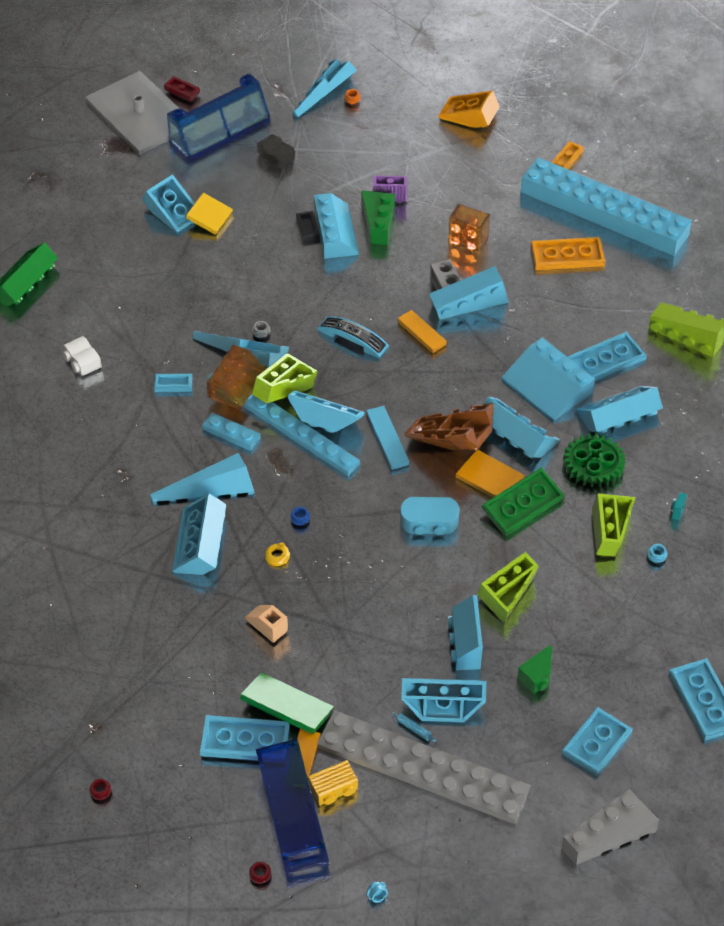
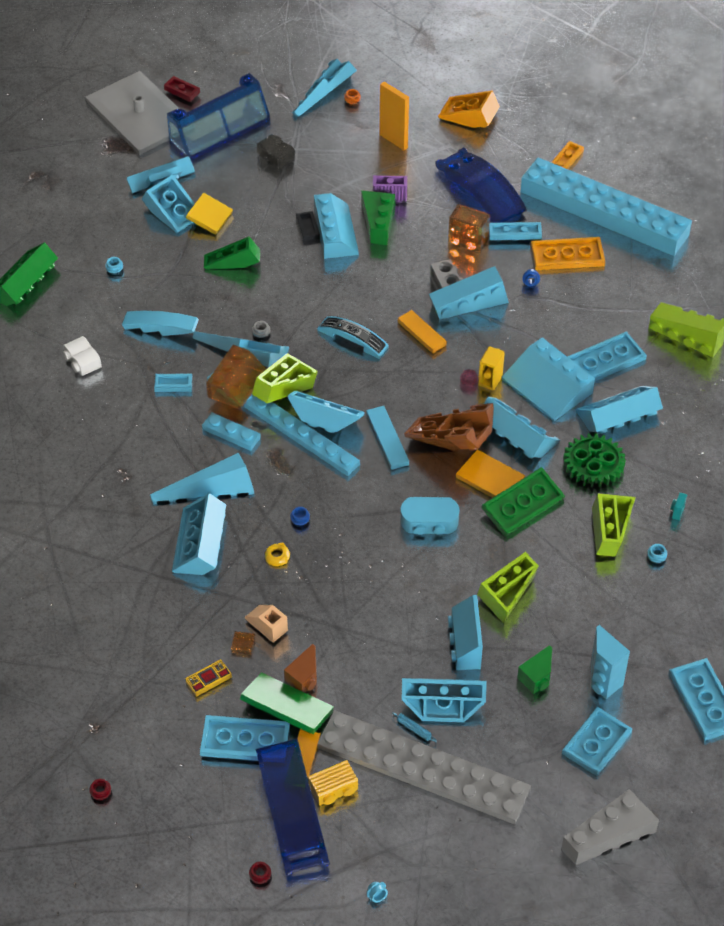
(114, 265): none -> medium azure plate
(155, 175): none -> medium azure bracket
(164, 322): none -> medium azure slope
(208, 678): none -> tile
(235, 255): none -> green slope
(243, 642): none -> clear orange tile
(302, 671): none -> dark orange slope
(394, 115): none -> light orange tile
(469, 378): none -> clear pink plate
(484, 184): none -> clear blue windscreen
(491, 368): none -> yellow brick
(515, 231): none -> medium azure plate
(531, 273): none -> blue plate
(607, 663): none -> medium azure slope

